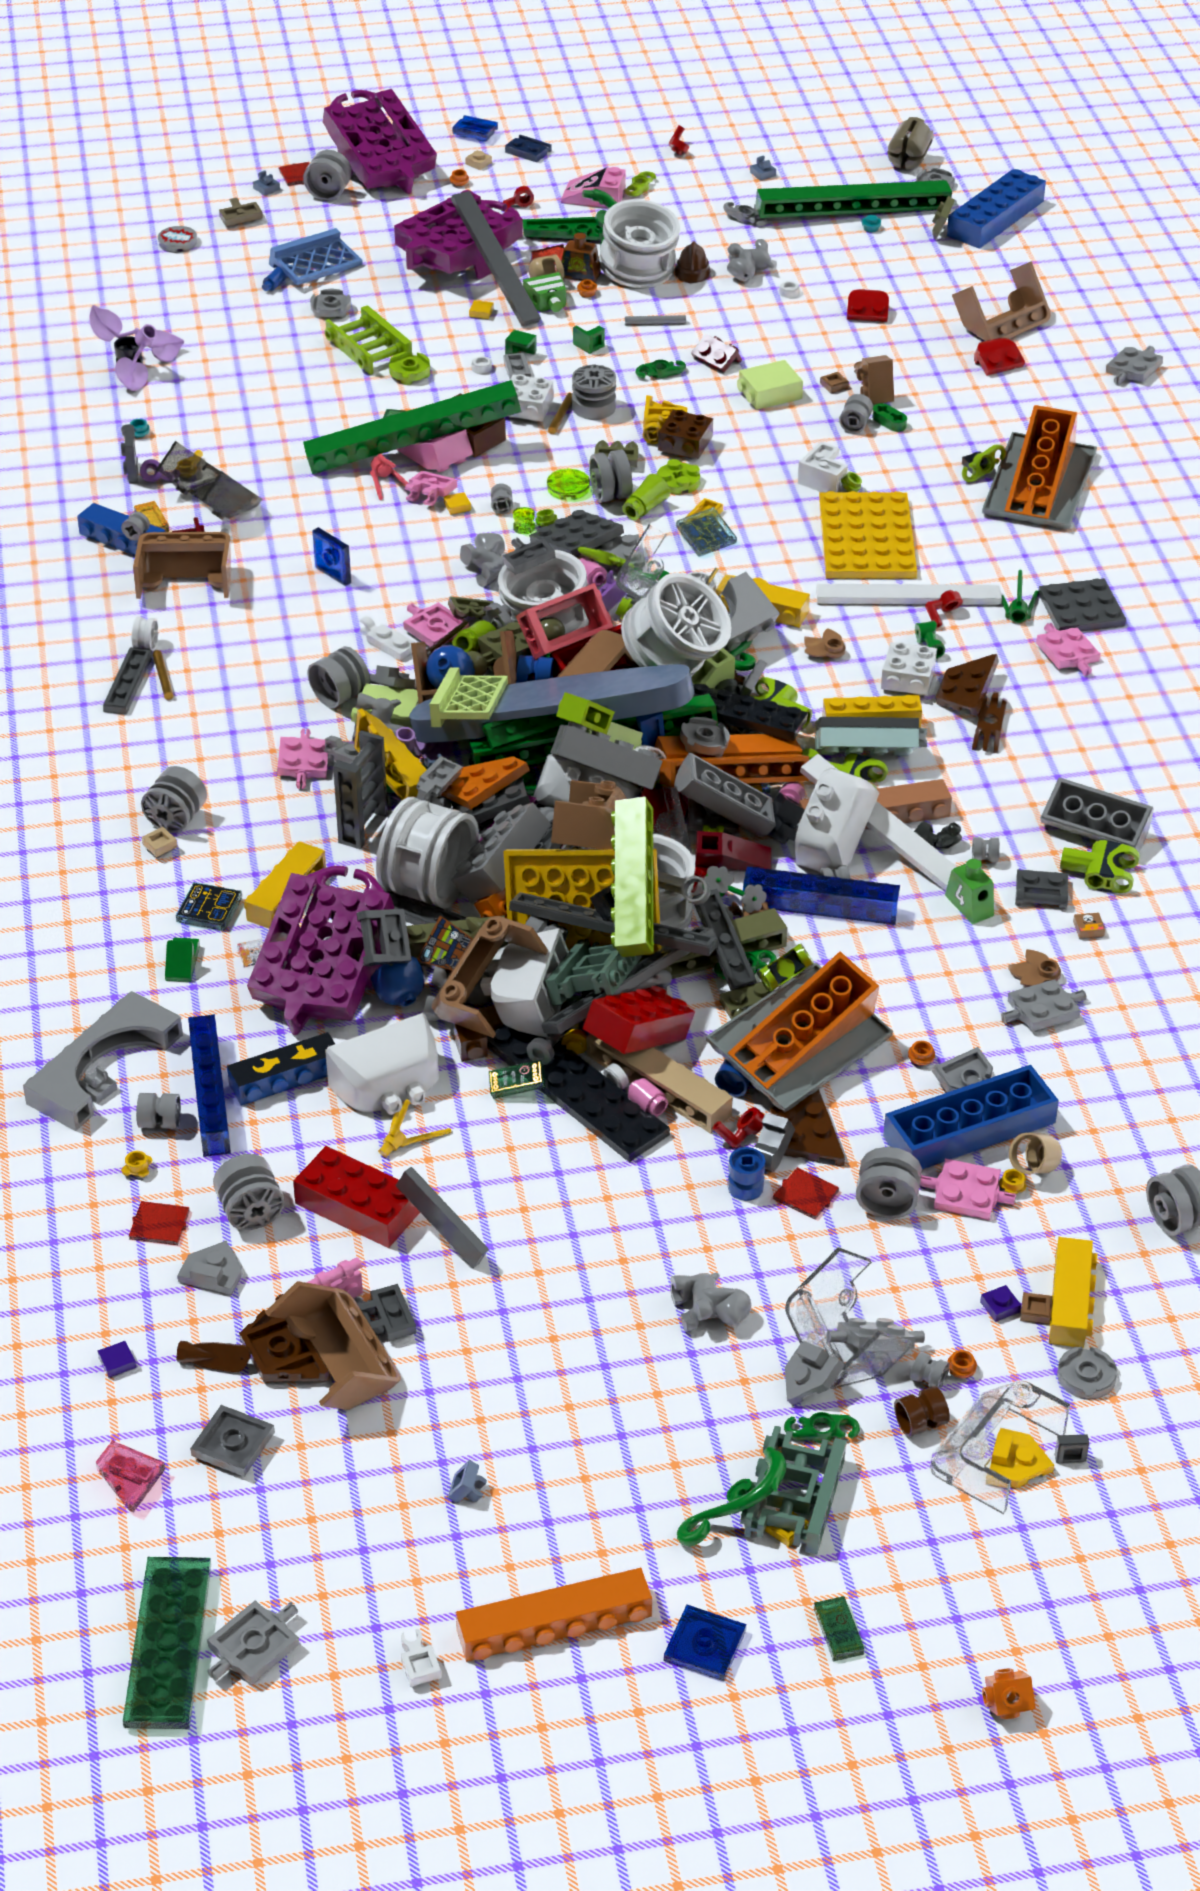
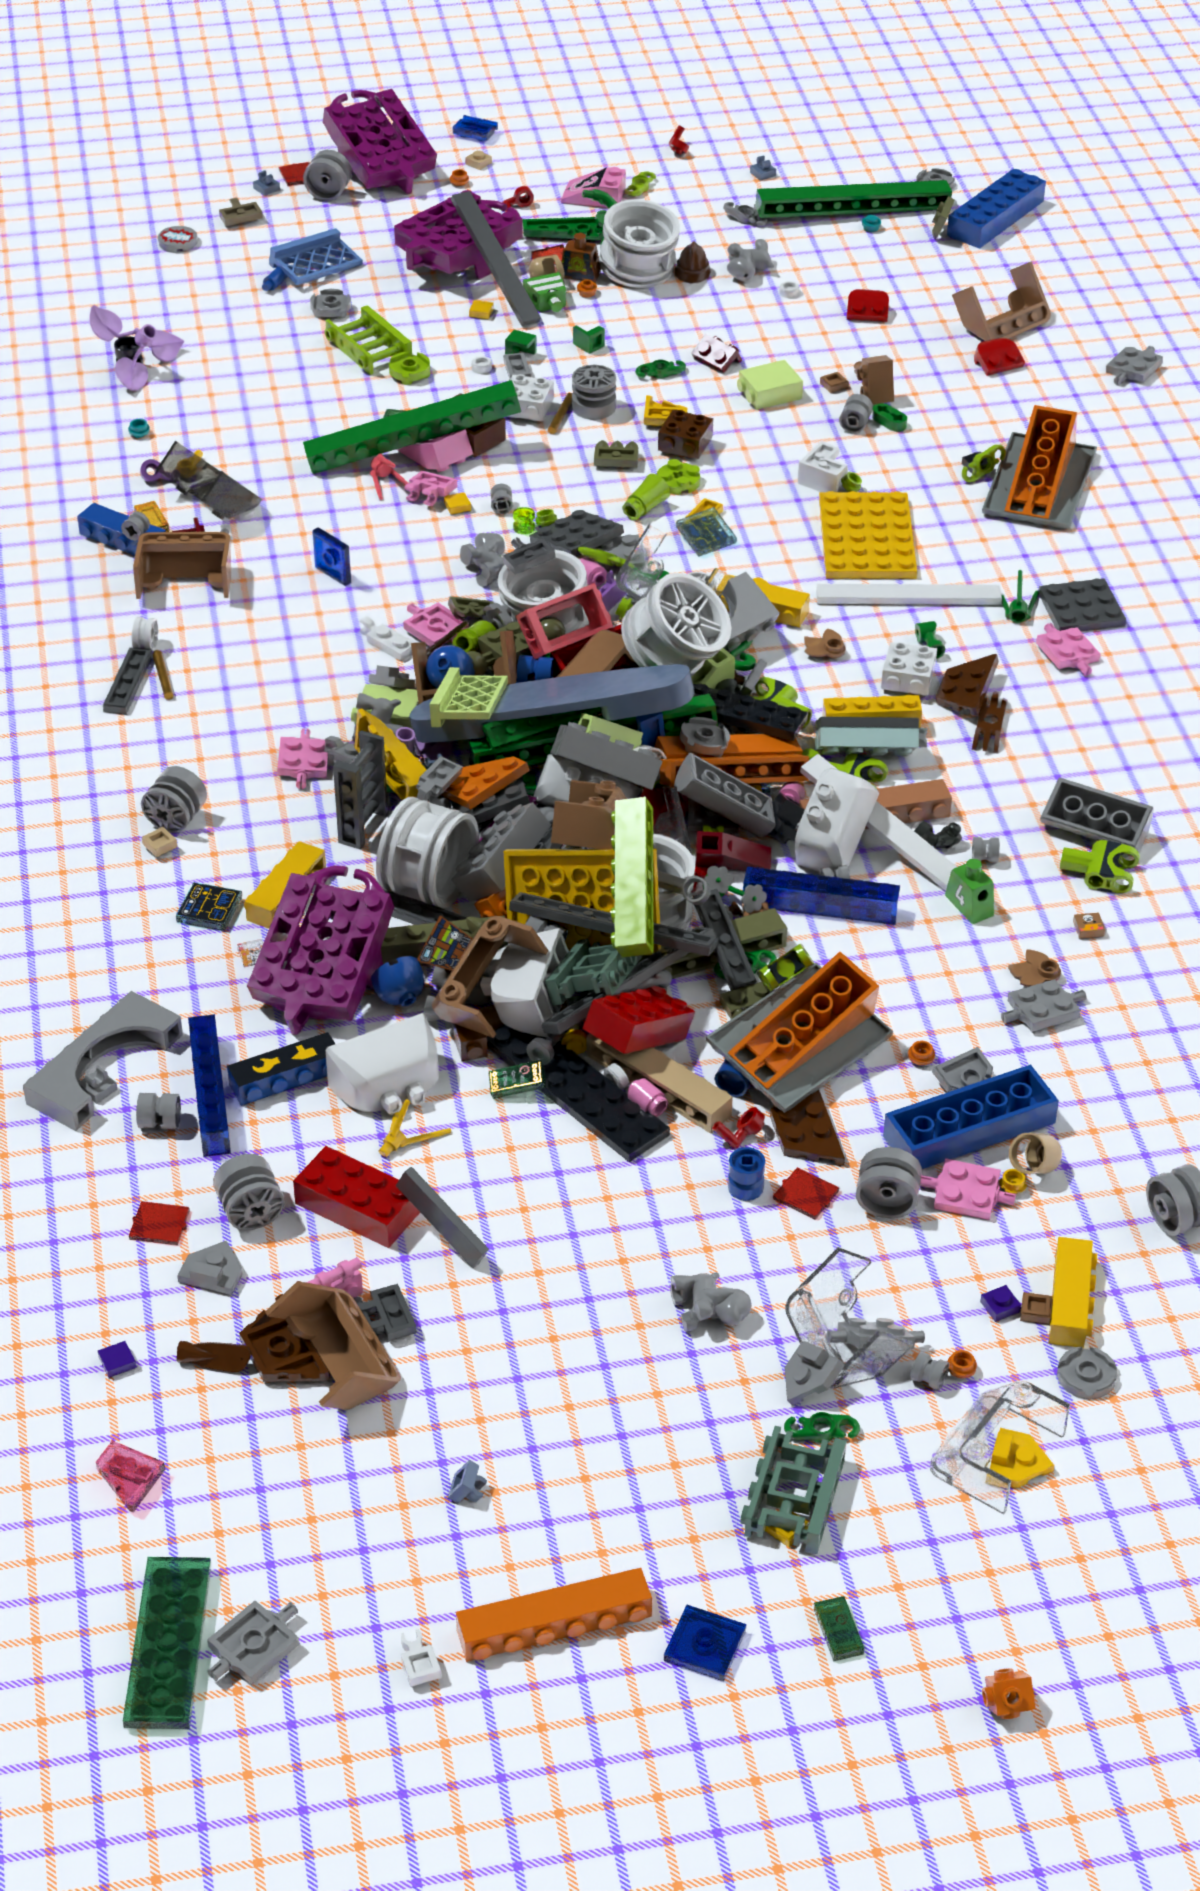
(128, 449): dark grey plate -> none
(137, 1164): yellow plate -> none
(181, 959): green slope -> none
(232, 1440): flat silver plate -> none
(338, 676): light grey wheel -> none
(392, 937): dark grey plate -> none
(528, 148): dark blue plate -> none
(568, 483): clear neon green tile -> none
(585, 713): lime brick -> none
(603, 902): black plate -> none
(610, 476): light grey wheel -> none
(651, 427): yellow wheel -> none
(667, 319): light grey bar -> none
(739, 1496): green plant -> none
(774, 1139): dark grey leg -> none
(910, 143): dark tan cylinder -> none
(922, 1411): reddish brown wheel -> none
(948, 602): red plate -> none
(1041, 888): dark grey plate -> none
(1071, 1448): dark grey tile -> none

